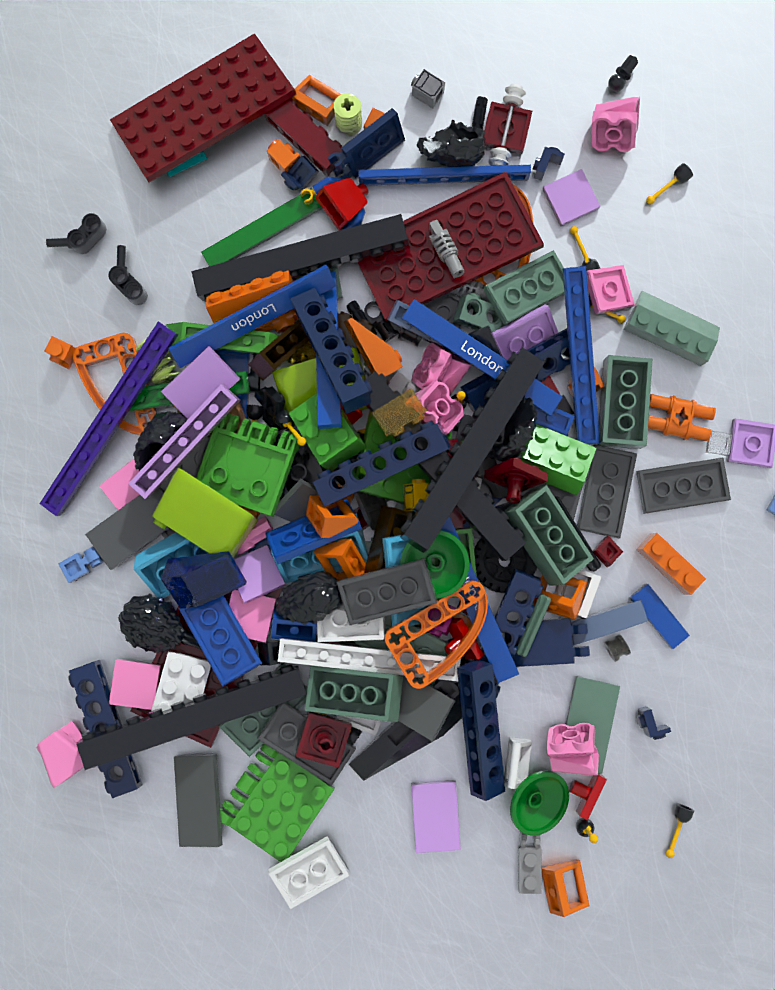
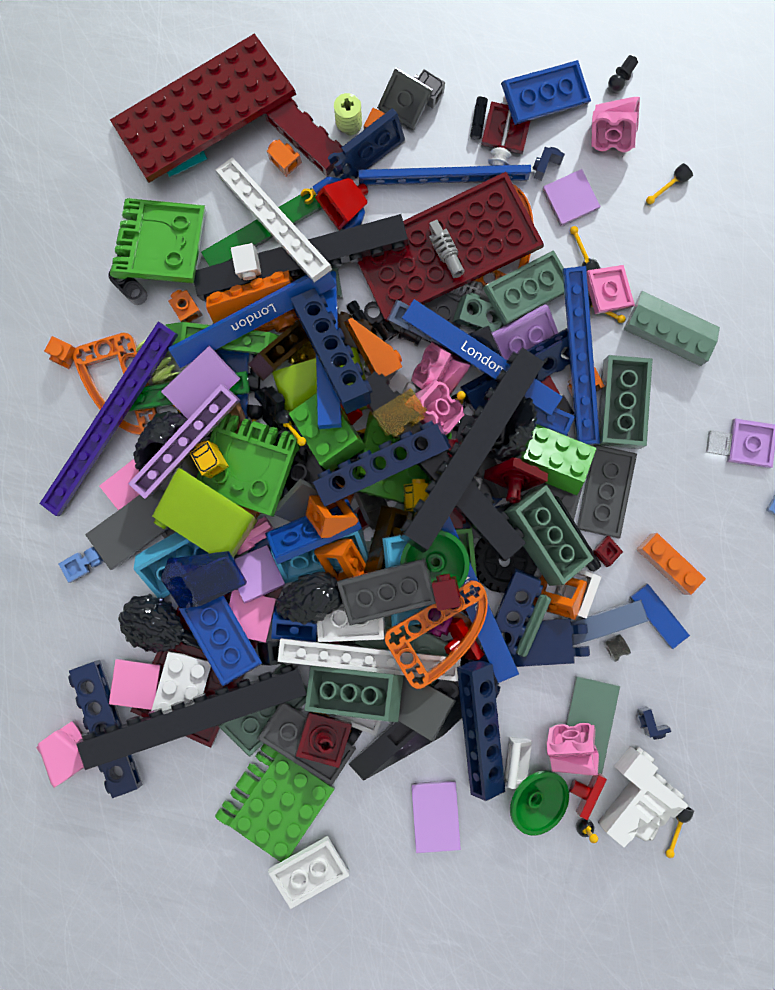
(89, 236): black beam -> none
(160, 242): none -> bright green hinge
(187, 313): none -> orange brick
(198, 800): dark grey tile -> none
(208, 459): none -> yellow brick
(246, 261): none -> white brick
(274, 220): none -> white plate
(300, 174): dark blue bracket -> none
(312, 107): orange tile -> none
(406, 97): none -> dark grey tile
(446, 592): none -> dark red brick
(454, 145): black hair -> none
(529, 866): light grey hinge -> none
(546, 92): none -> blue tile
(556, 889): orange tile -> none
(643, 803): none -> white brick
(683, 485): dark grey tile -> none
(687, 411): orange pin -> none

